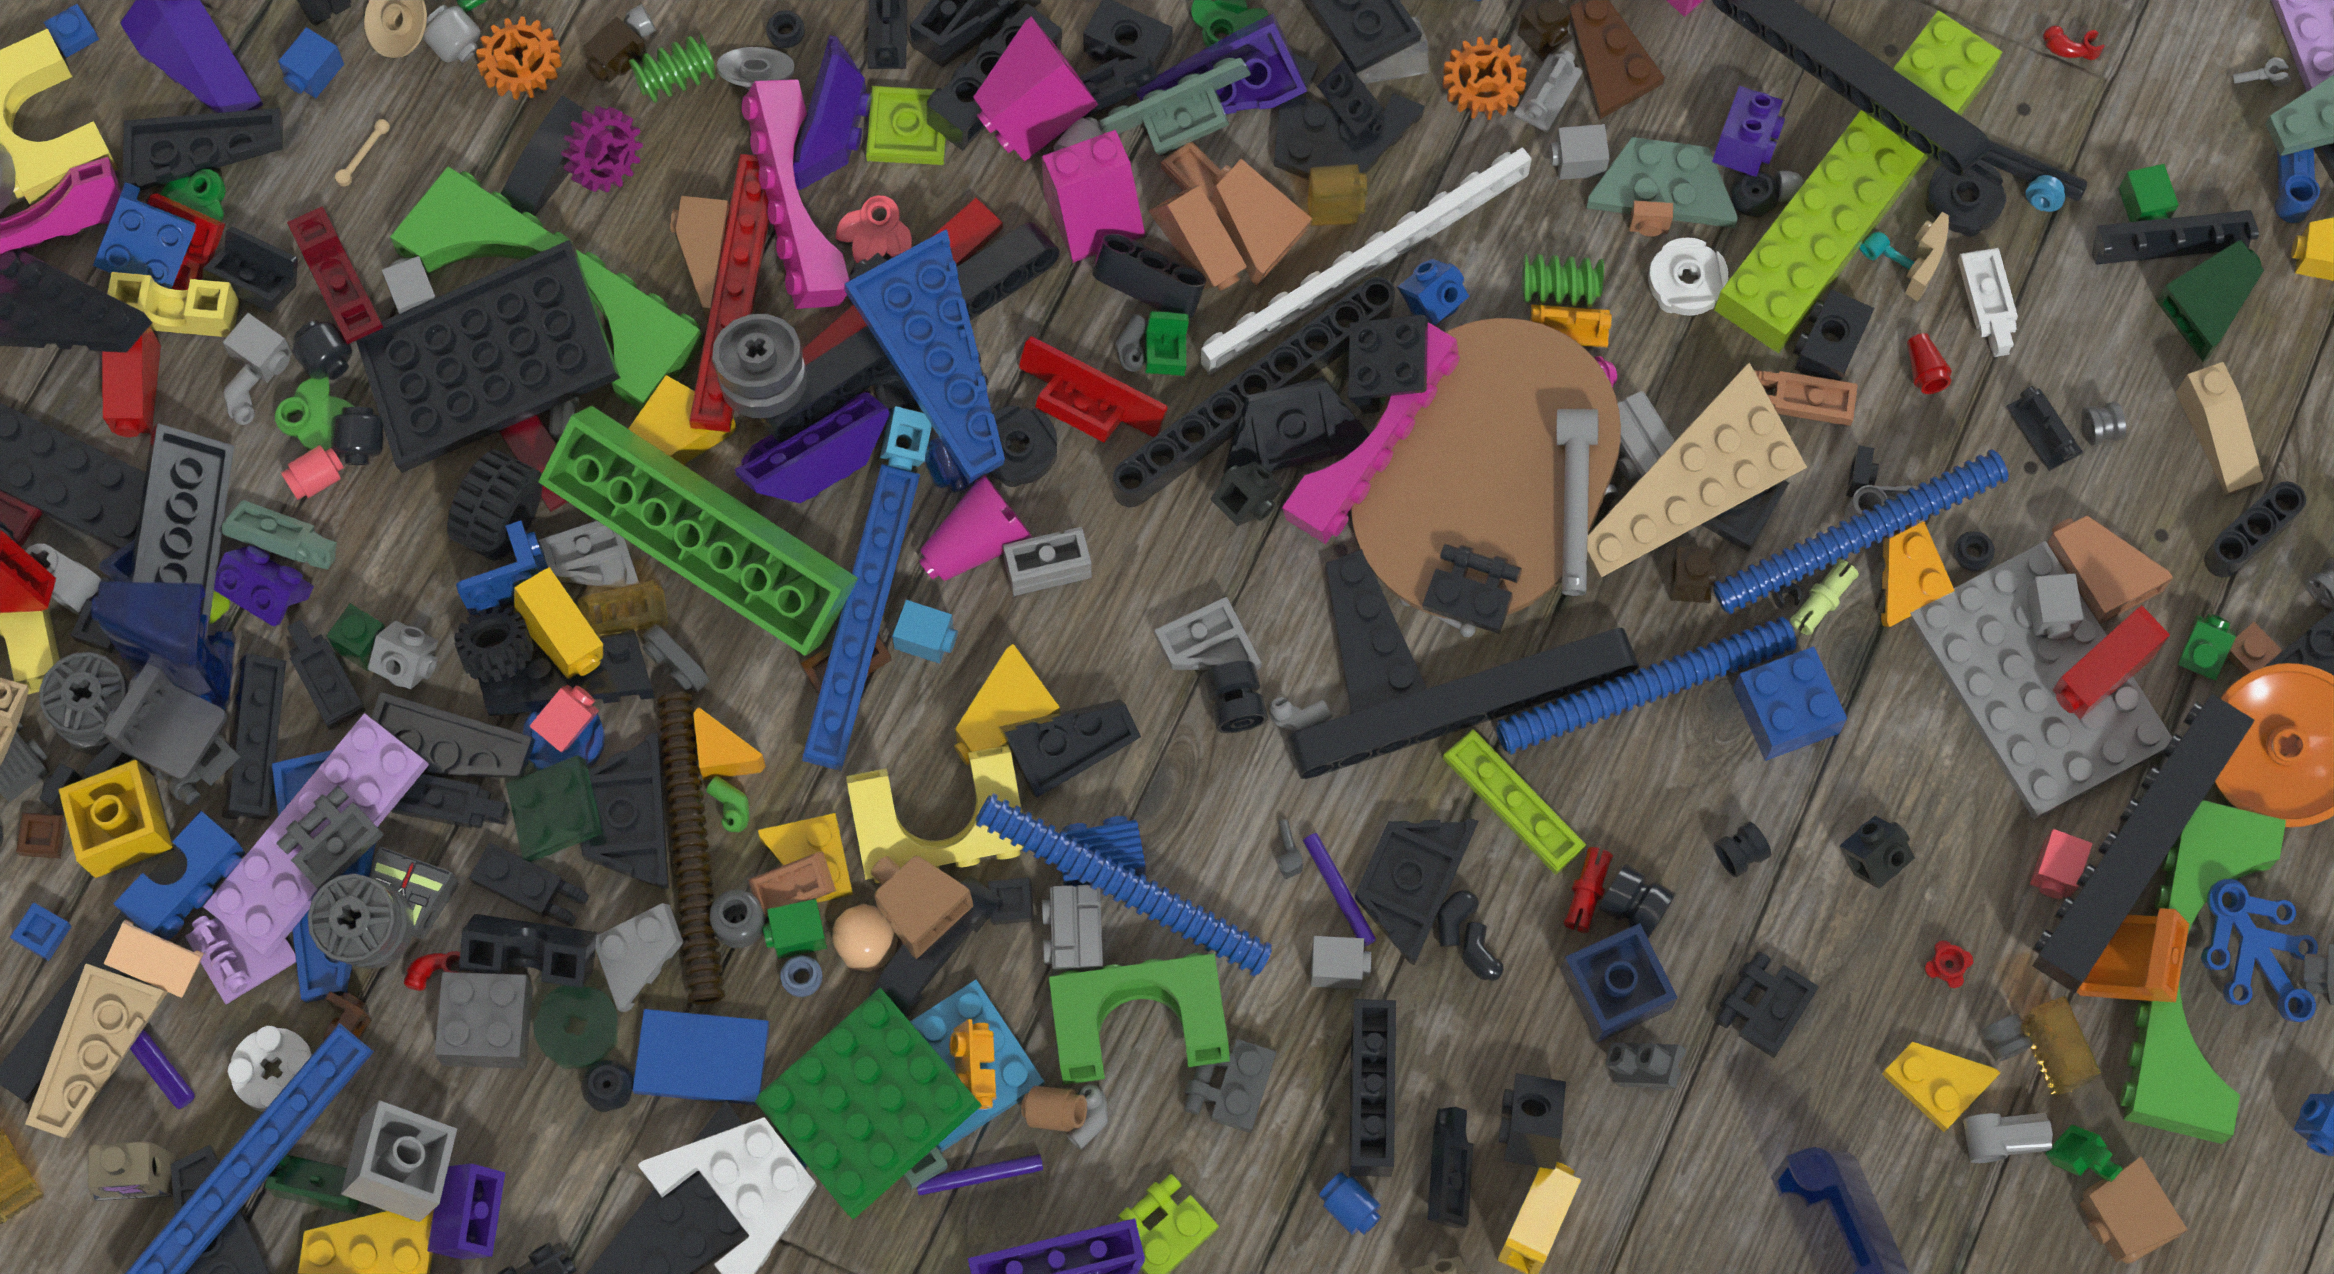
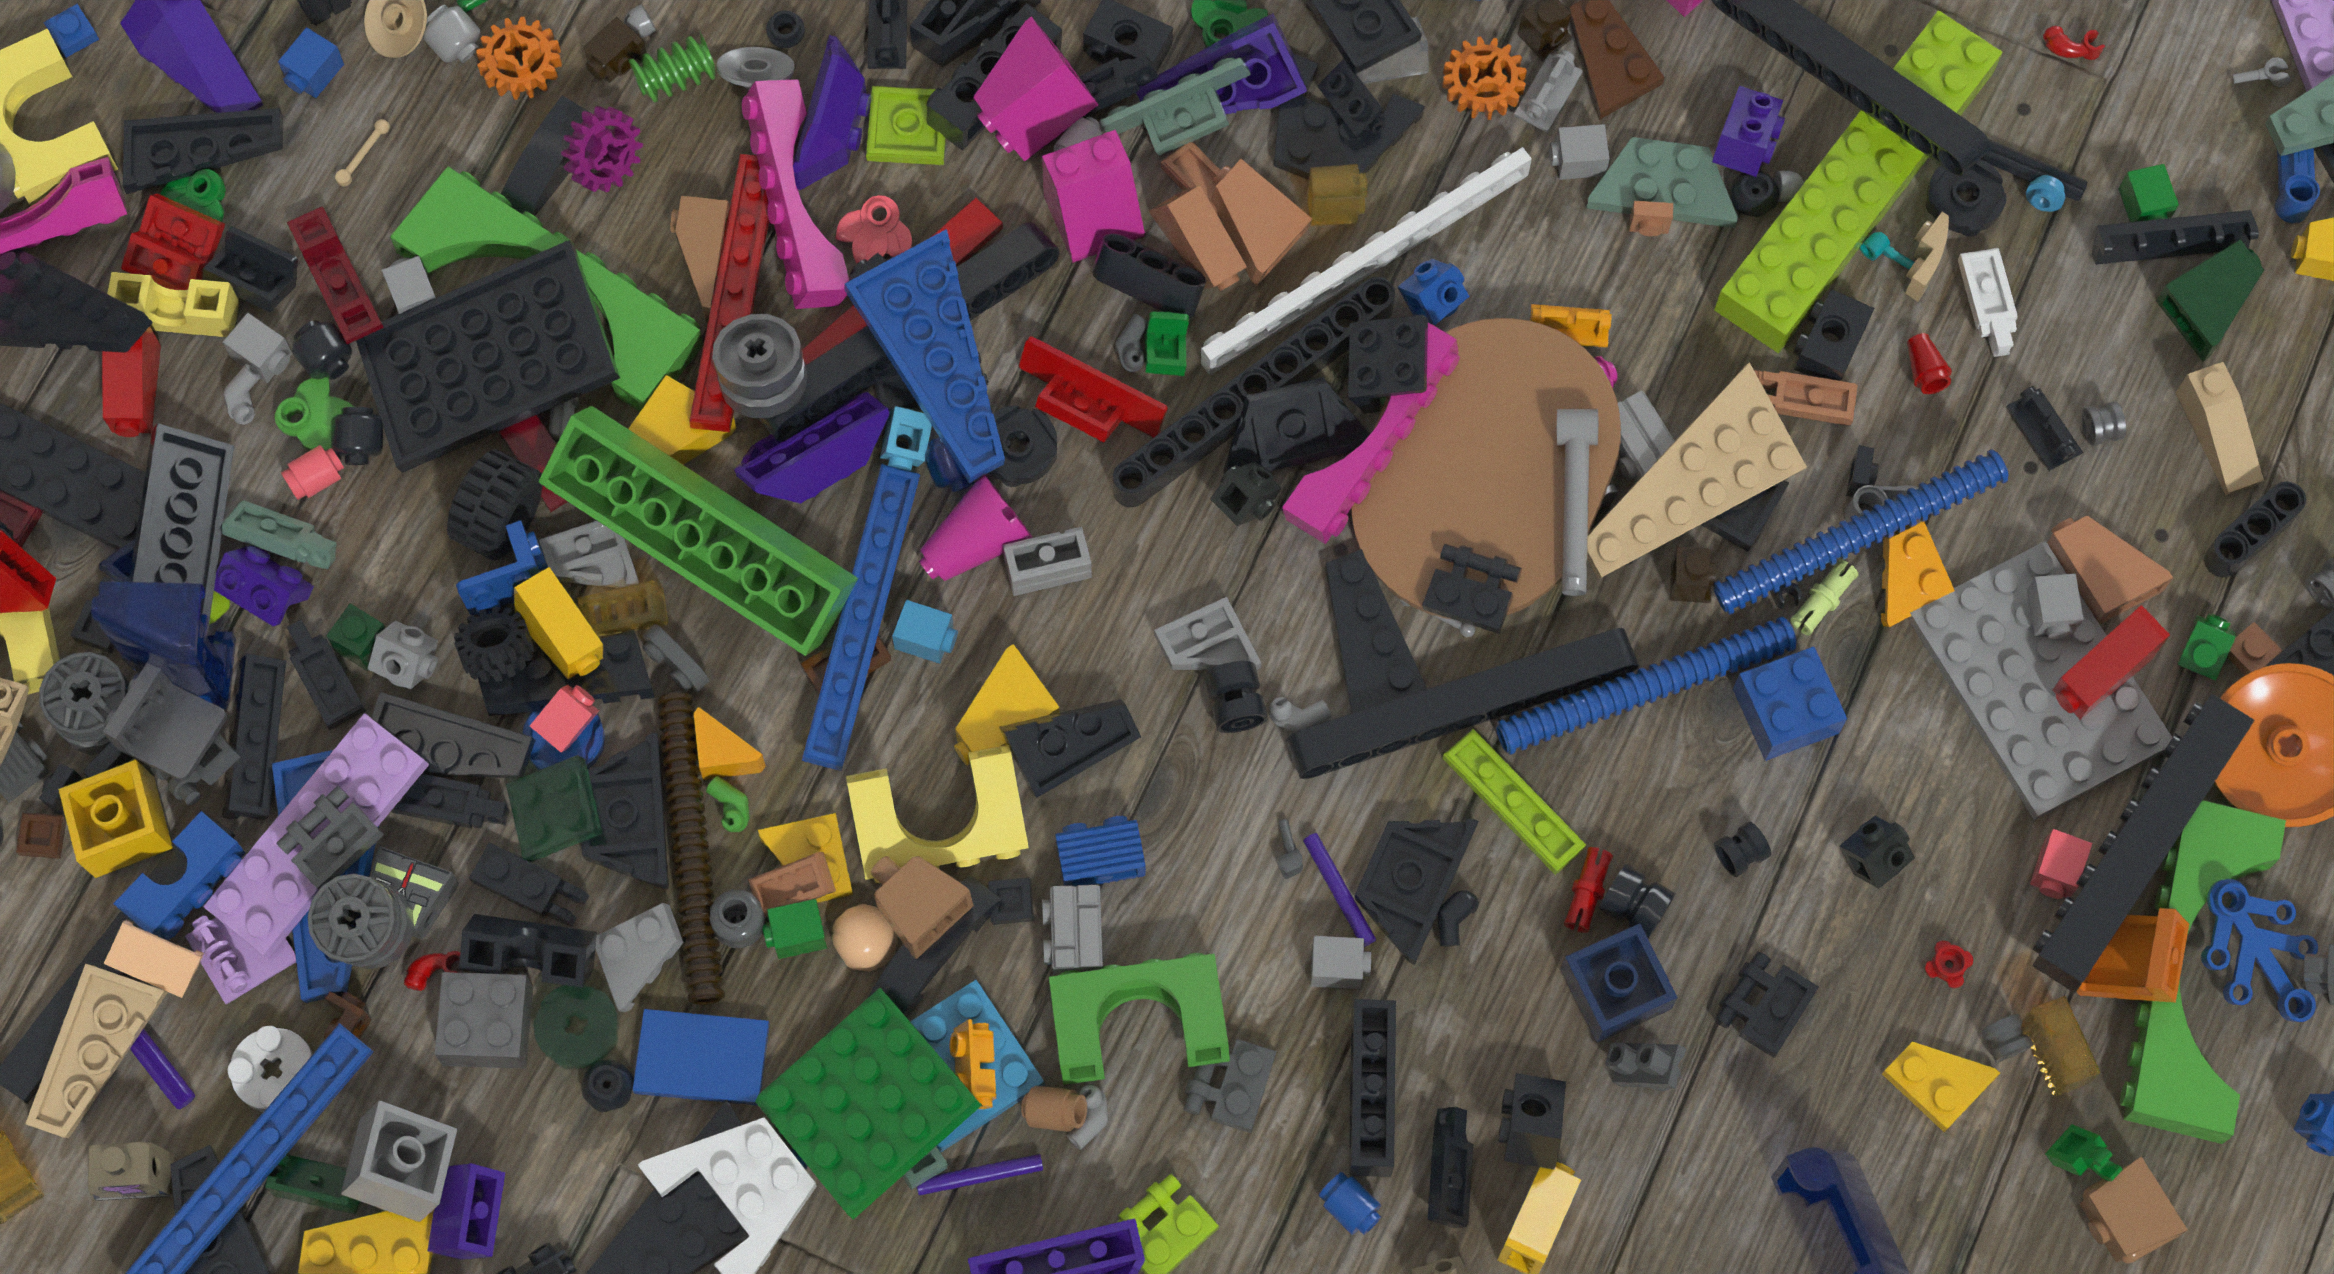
(41, 931): blue plate -> none
(73, 580): light grey piece -> none
(144, 240): blue bracket -> none
(798, 964): sand blue plate -> none
(1124, 885): blue piece -> none
(1477, 957): black arm -> none
(1562, 280): bright green piece -> none
(1676, 295): white plate -> none
(1981, 543): black plate -> none
(1996, 1137): light grey piece -> none

